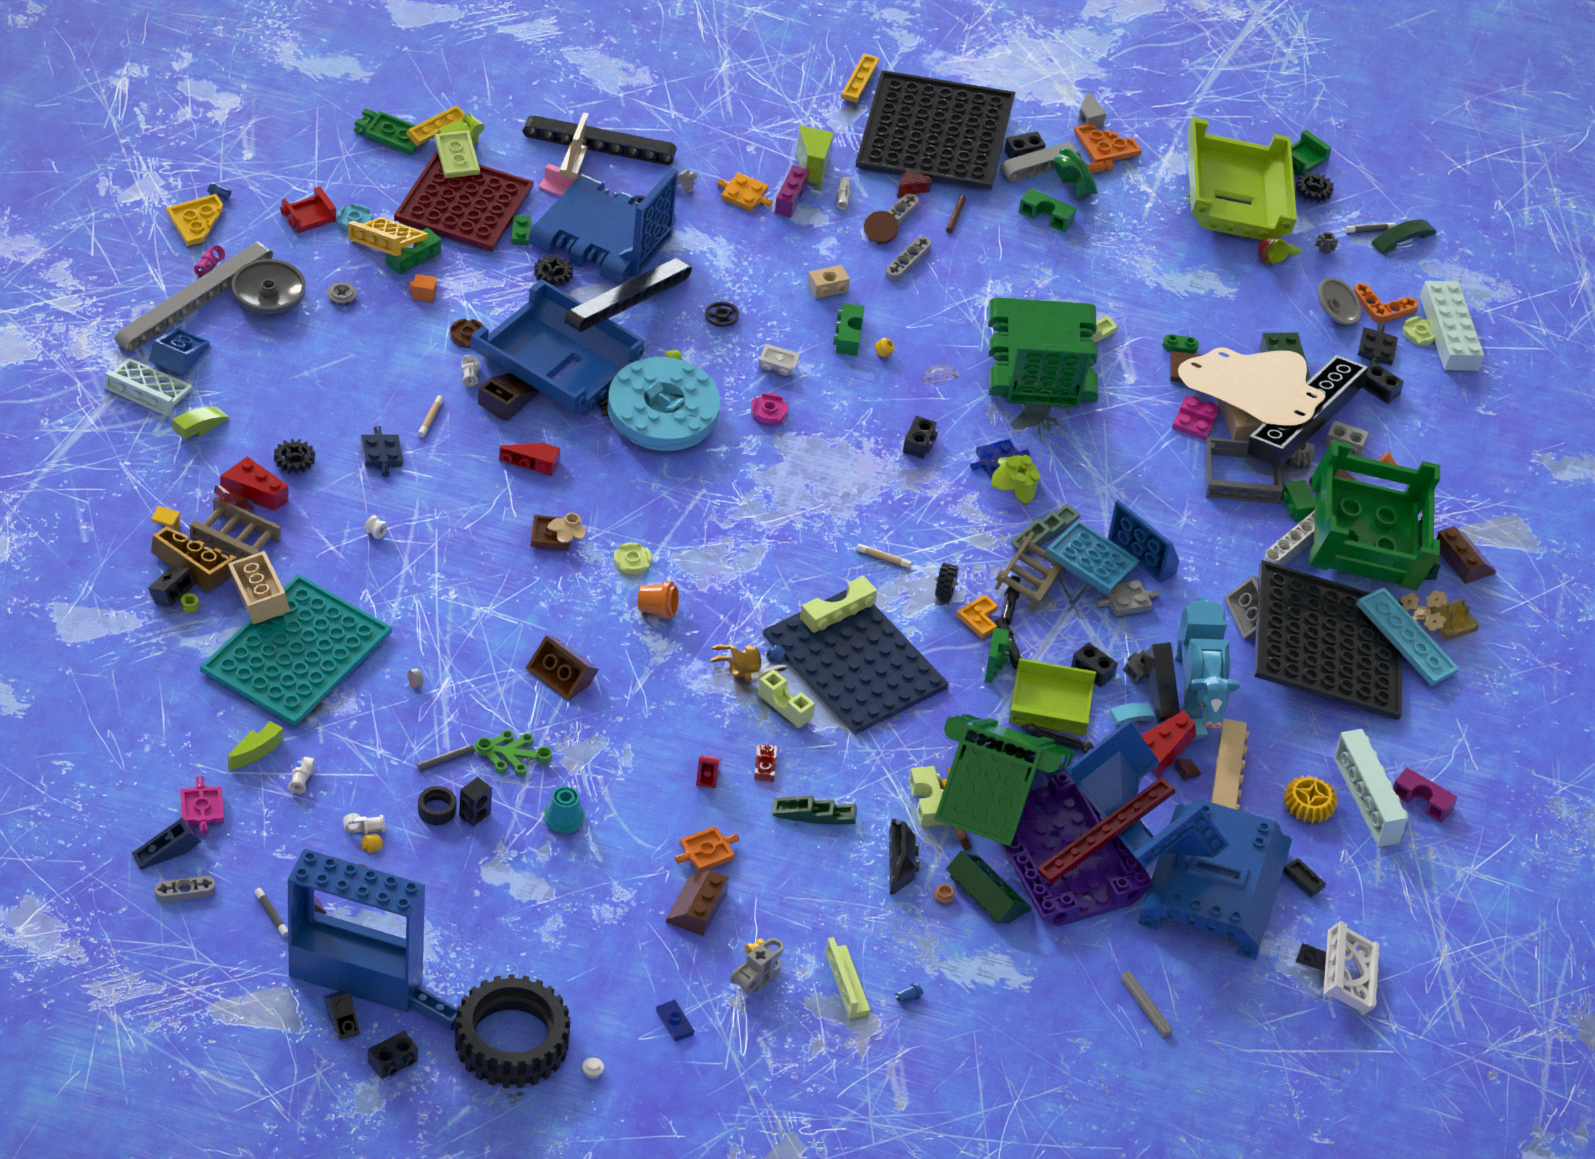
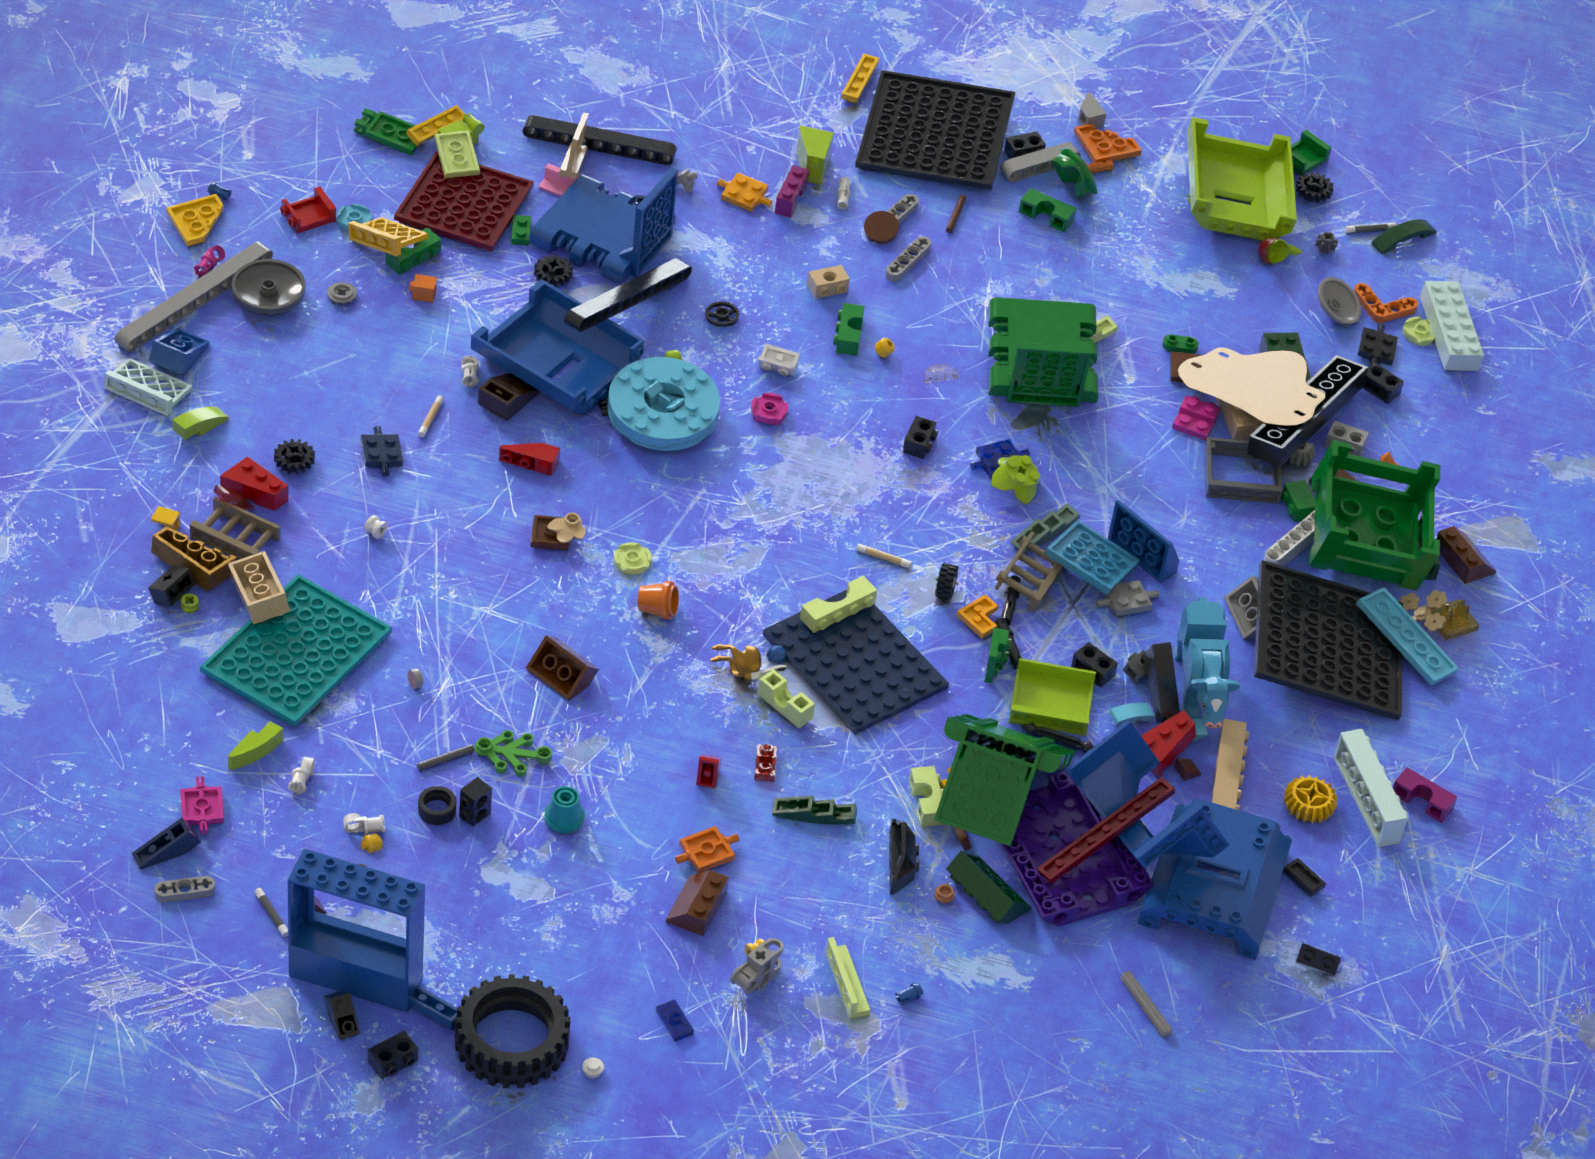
(462, 330): reddish brown tile -> none
(913, 183): slope -> none
(1343, 941): white fence -> none

